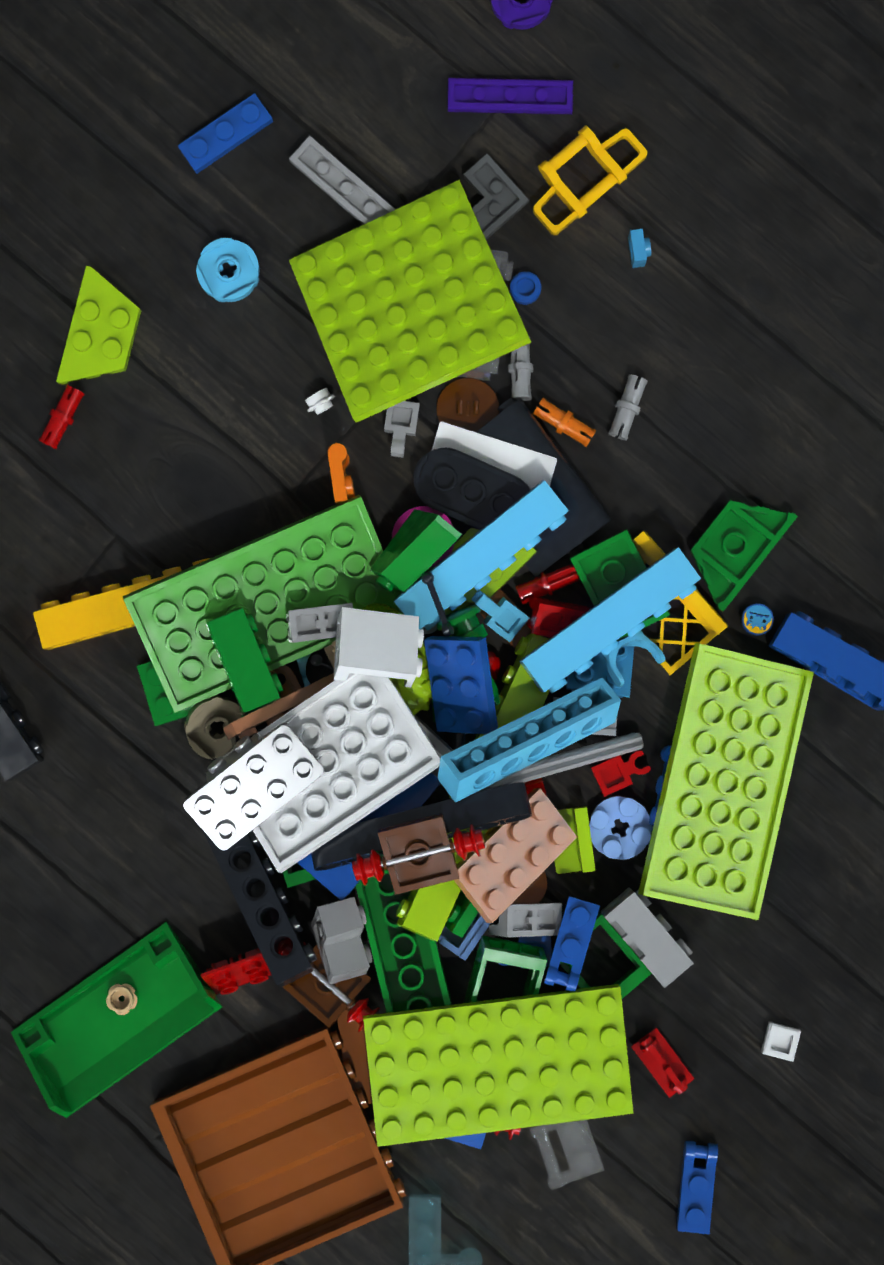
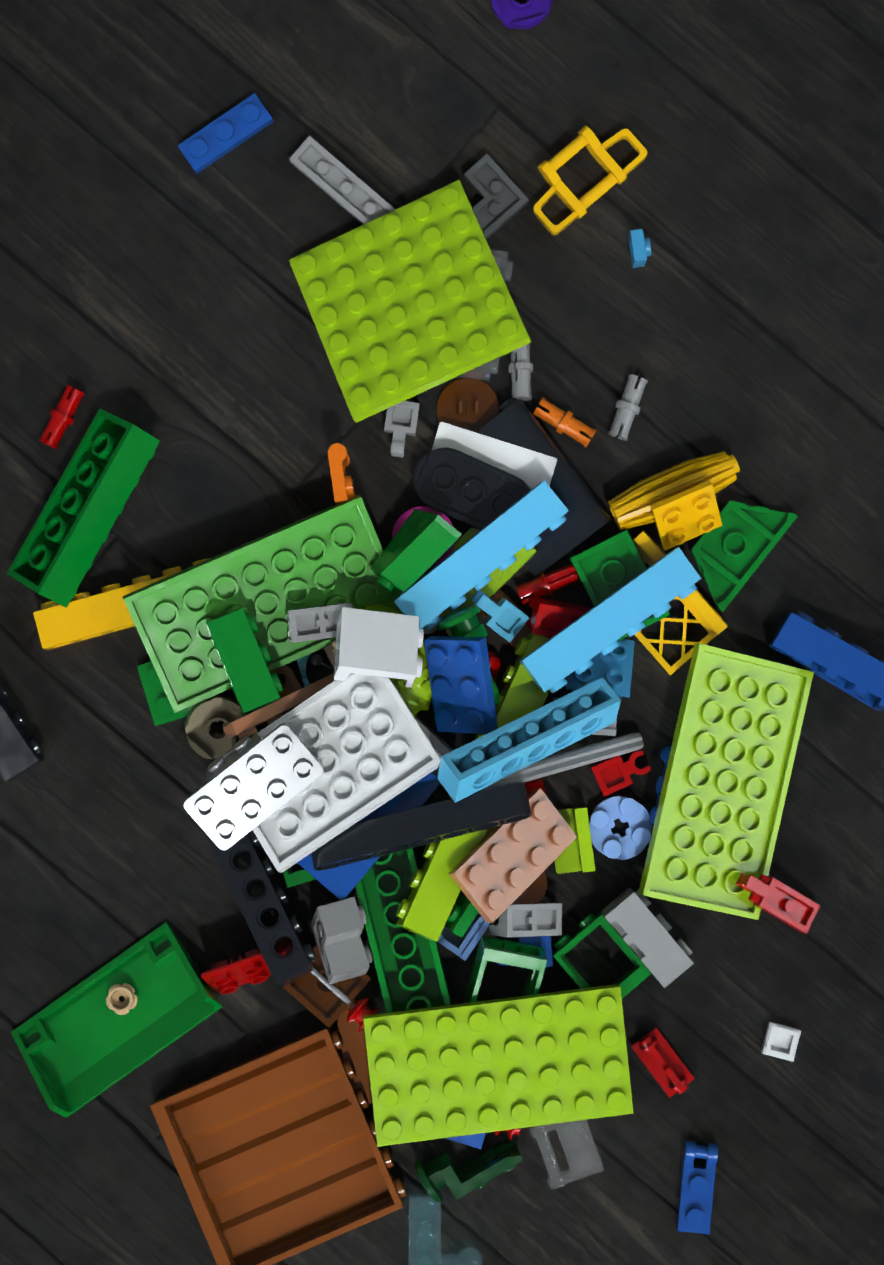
(83, 507): none -> green brick
(99, 331): lime wing -> none
(235, 253): medium azure plate -> none
(320, 401): white plate -> none
(418, 854): reddish brown plate -> none
(428, 578): black hinge -> none
(470, 1175): none -> dark green piece
(510, 96): dark purple tile -> none
(525, 288): blue tile -> none
(572, 942): blue plate -> none
(638, 640): medium azure cap -> none
(677, 499): none -> yellow plate
(757, 619): tile -> none
(780, 901): none -> hinge

